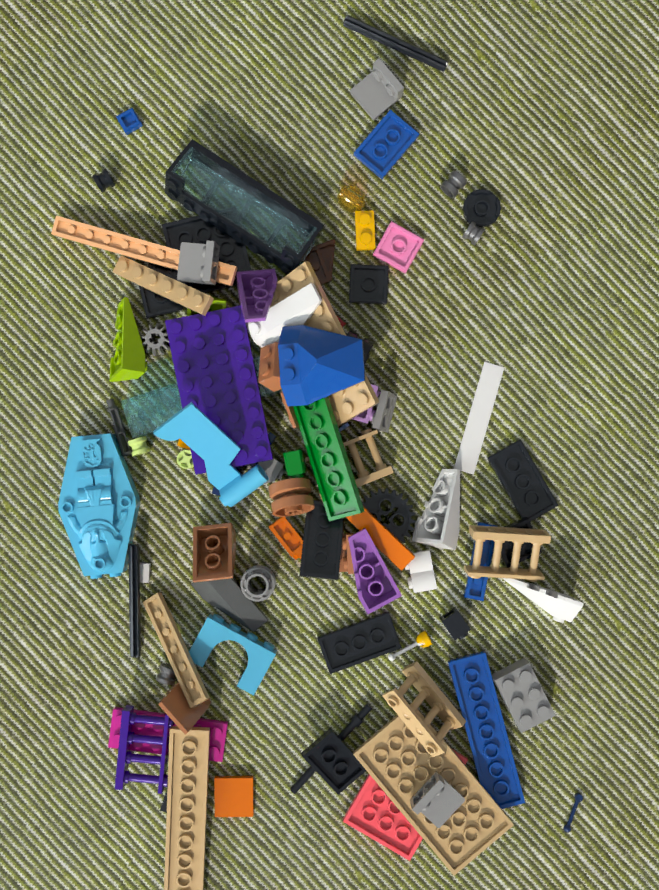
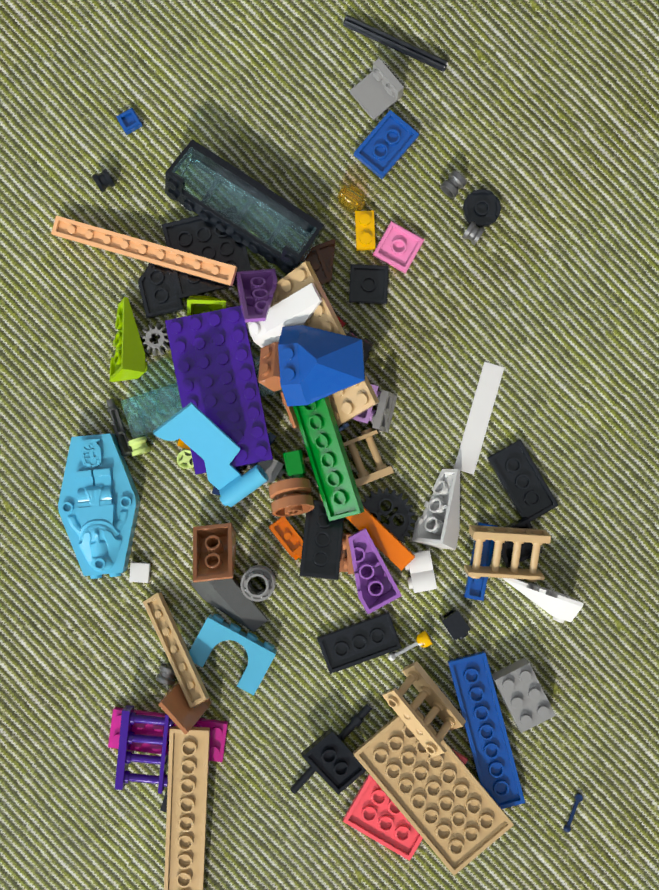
(134, 600): black axle -> none
(163, 285): tan plate -> none
(198, 263): light grey bracket -> none
(234, 796): orange tile -> none
(437, 800): light grey bracket -> none

